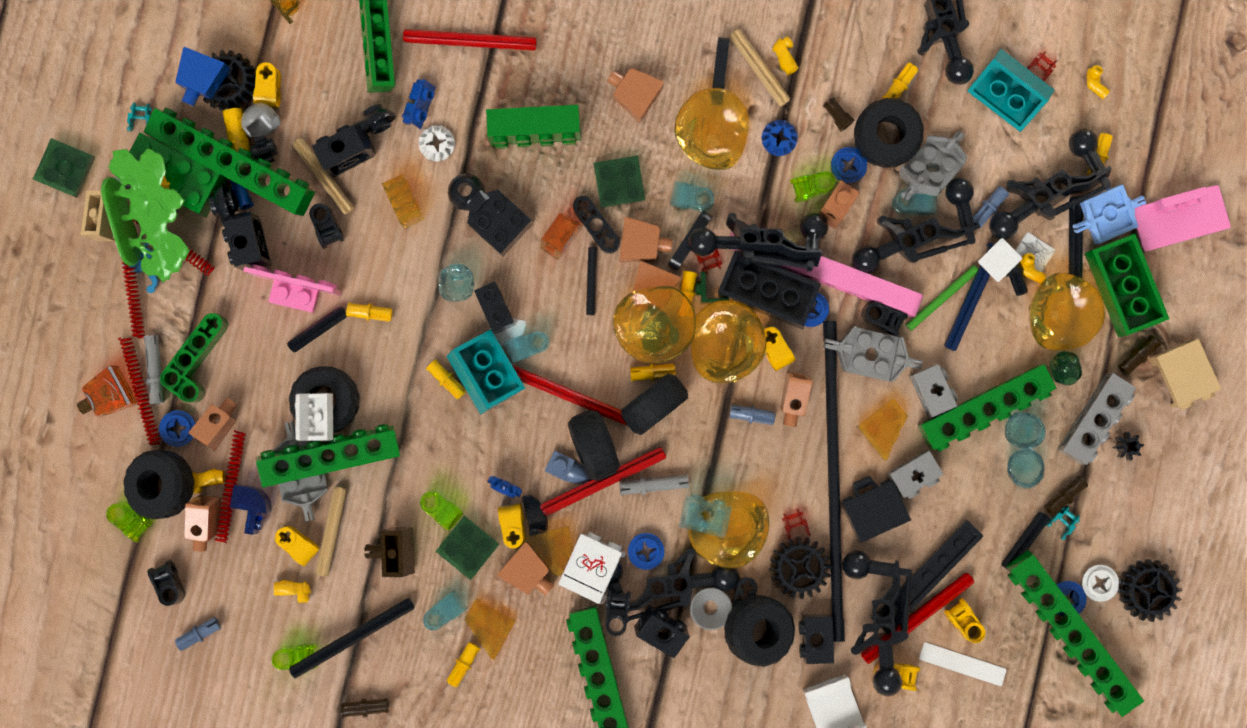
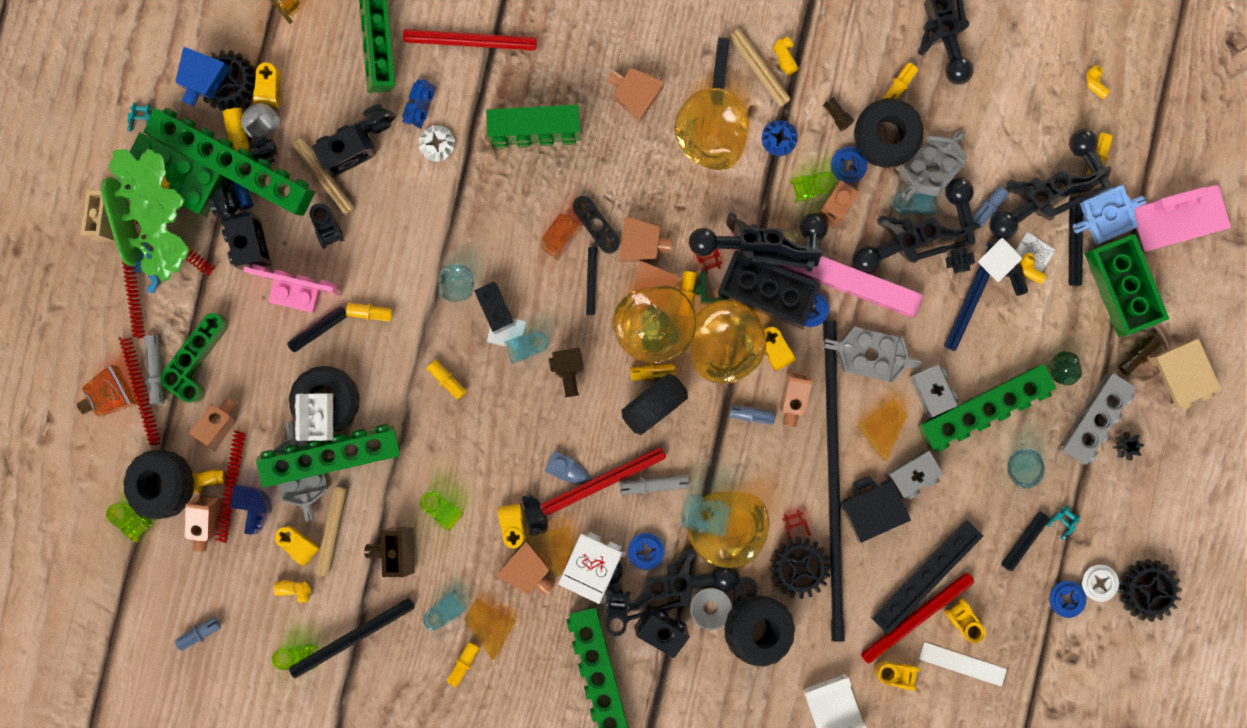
(64, 168): clear green plate -> none
(165, 582): black piece -> none
(169, 421): blue gear -> none
(364, 707): dark brown pin -> none
(403, 201): clear yellow brick -> none
(467, 547): clear green plate -> none
(485, 371): teal slope -> none
(489, 213): black brick -> none
(504, 487): blue gear -> none
(566, 366): none -> dark brown brick
(569, 395): red axle -> none
(593, 445): black tyre -> none
(619, 181): clear green plate -> none
(684, 249): black beam -> none
(687, 195): clear light blue piece -> none
(822, 652): black brick -> none
(858, 565): black piece -> none
(888, 319): black piece -> none
(940, 299): bright green bar -> none
(960, 260): none -> black gear
(1011, 90): teal slope -> none
(1025, 430): clear light blue hair -> none
(1048, 71): clear red piece -> none
(1065, 312): clear yellow piece -> none
(1066, 495): dark brown pin -> none
(1126, 696): green brick -> none

